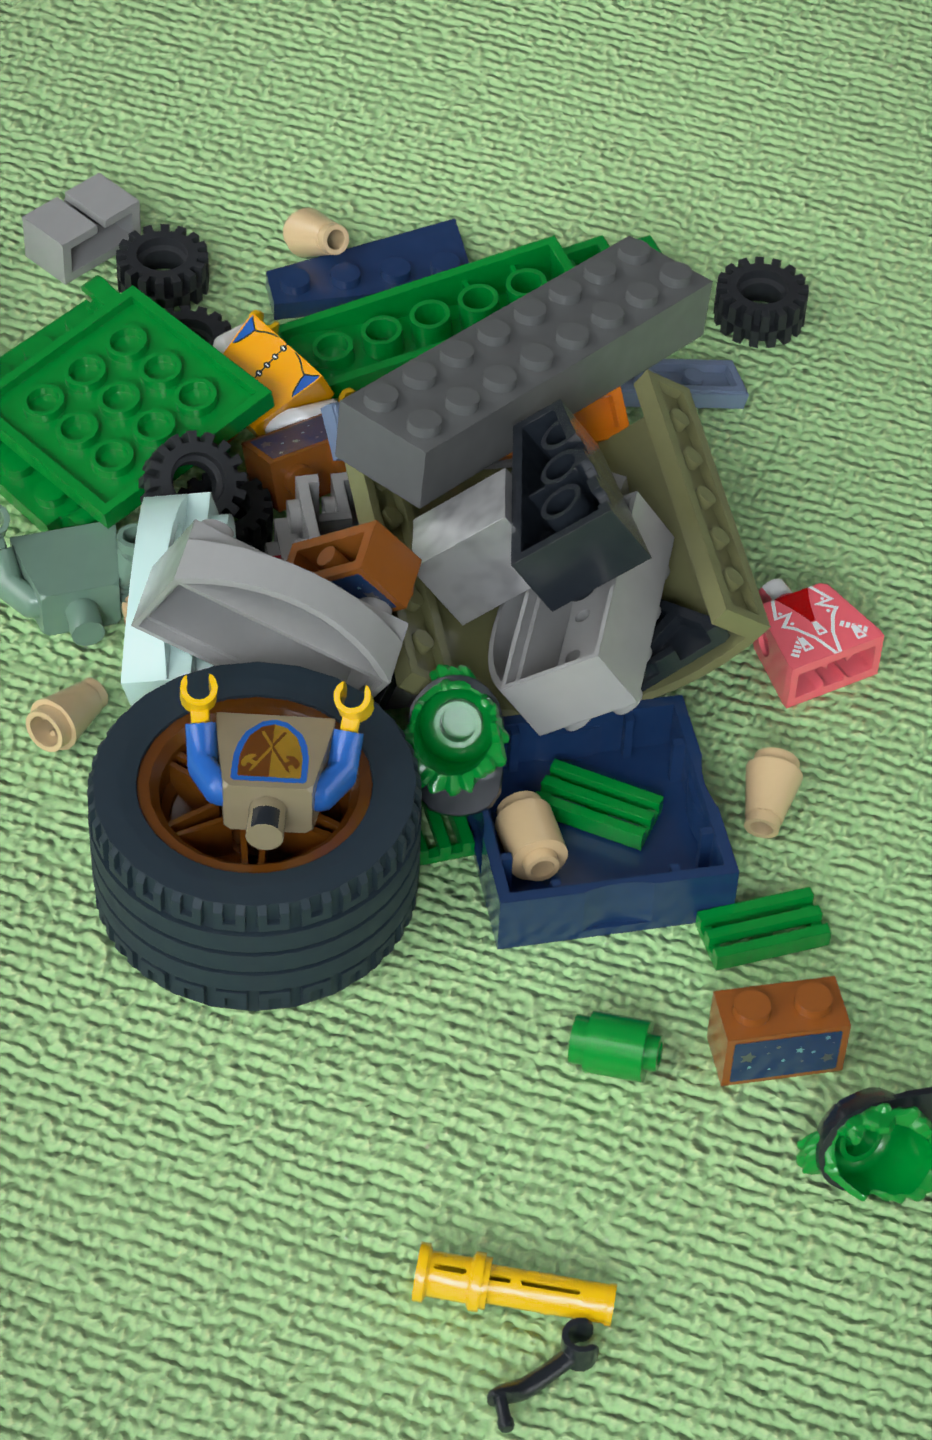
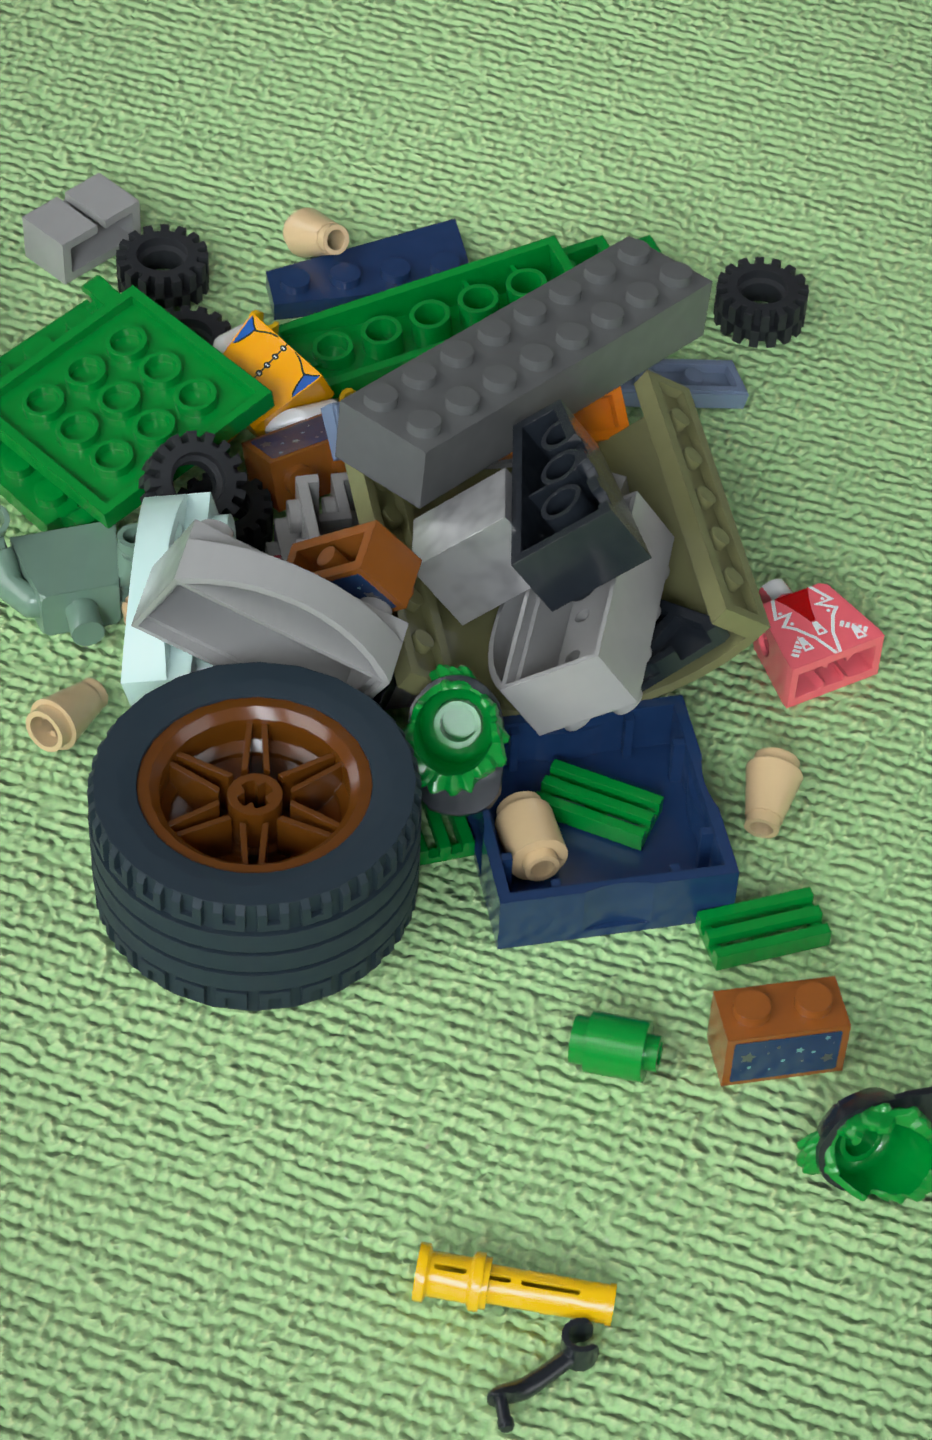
(272, 768): torso -> none

